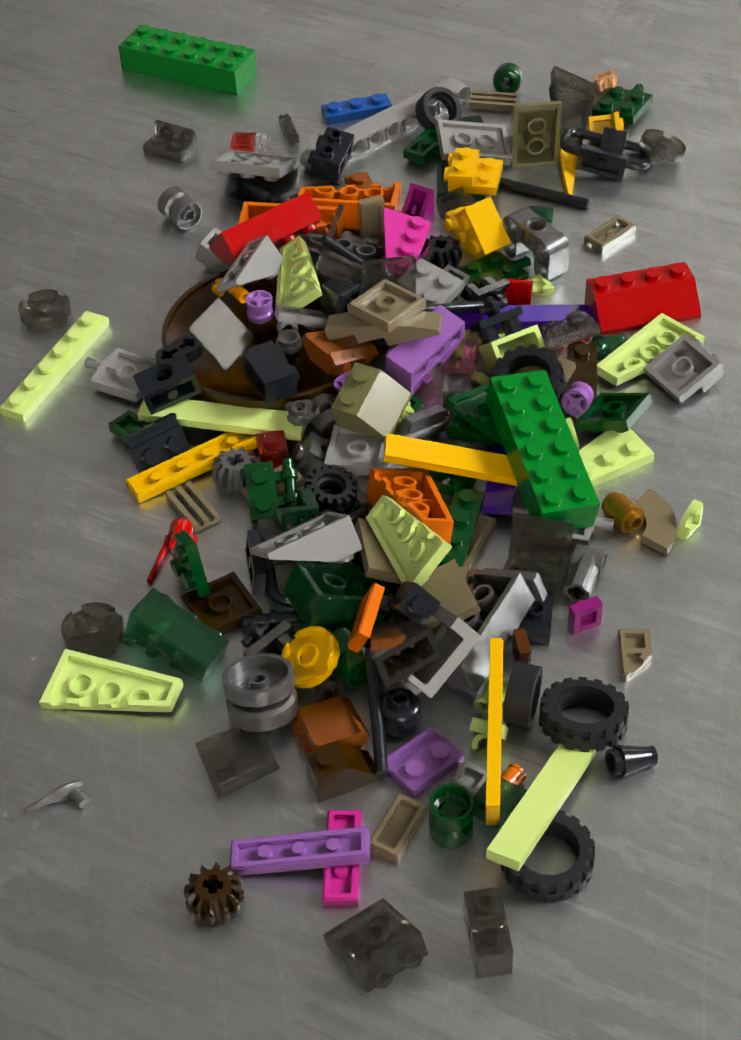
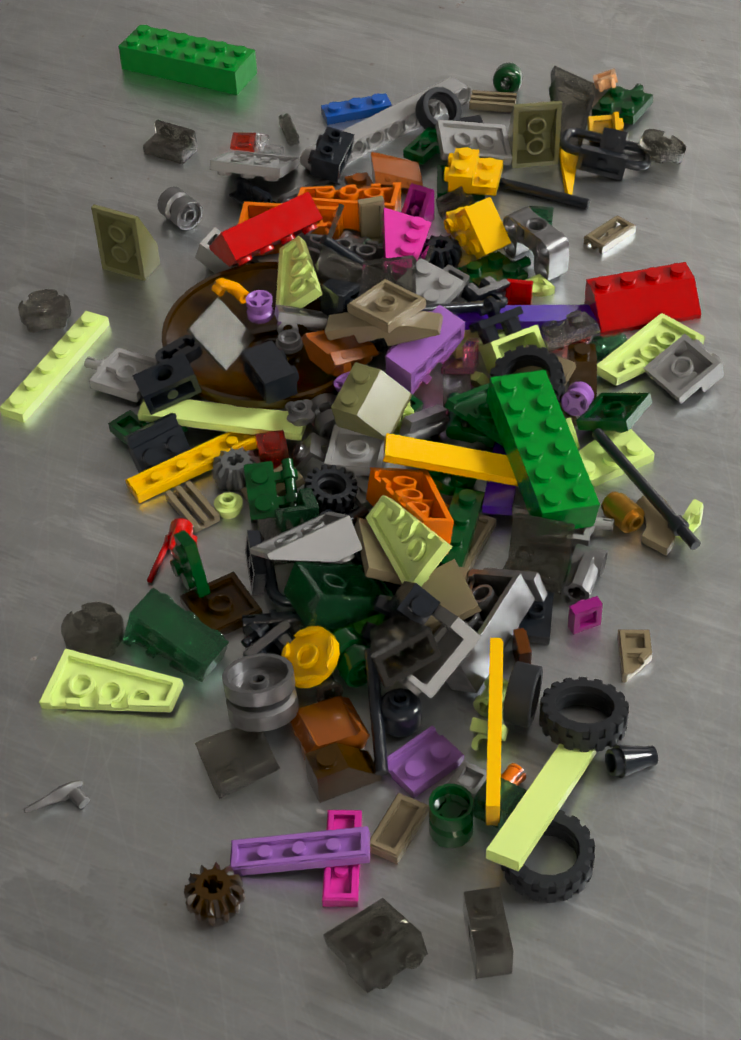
(124, 243): none -> olive slope
(228, 505): none -> yellowish green plate
(255, 262): light grey slope -> none
(365, 617): orange tile -> none
(391, 169): none -> dark orange slope
(676, 523): none -> black bar

